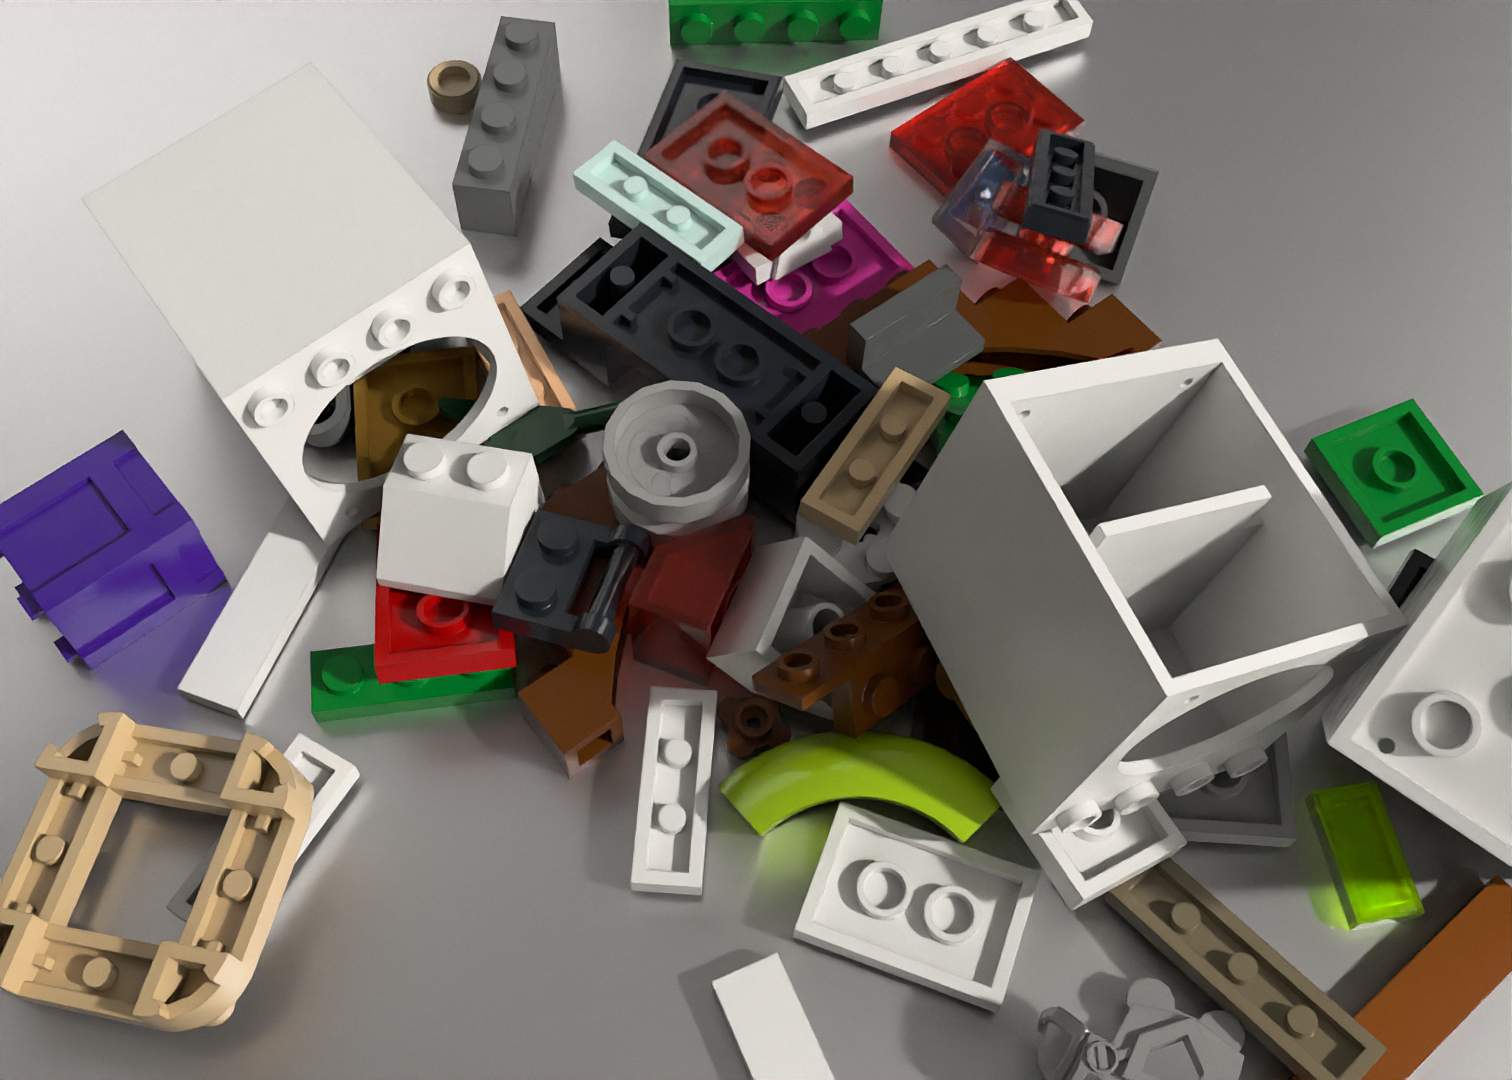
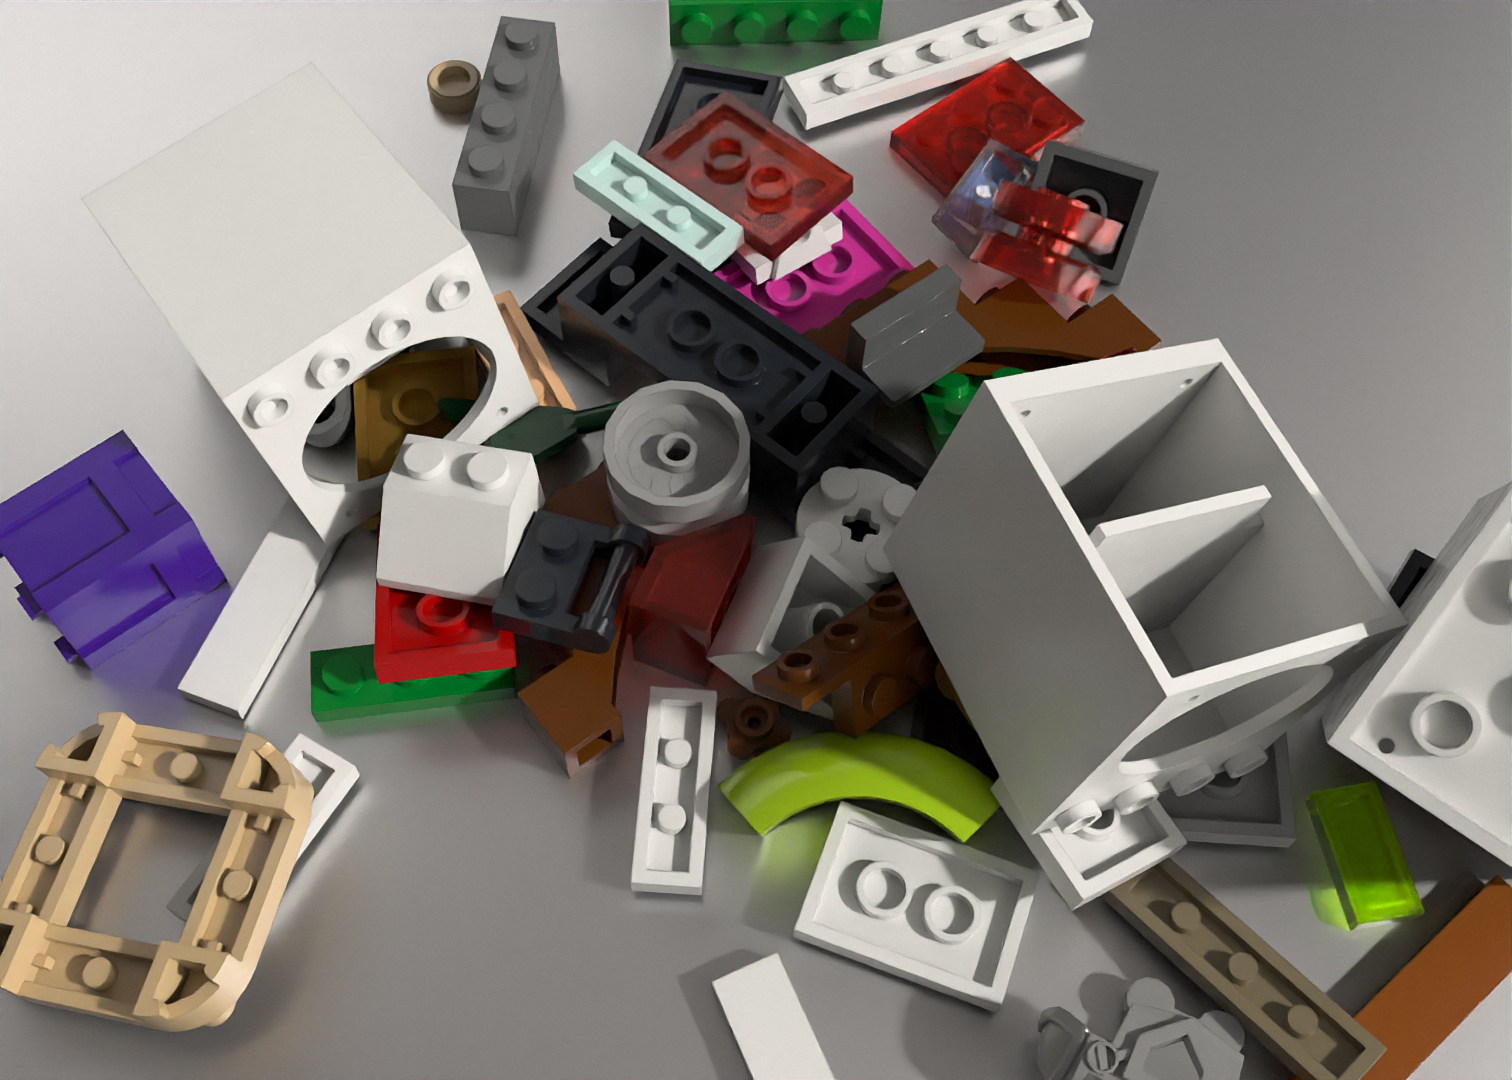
(874, 456): tan plate -> none
(1060, 187): black tile -> none
(1392, 473): green plate -> none

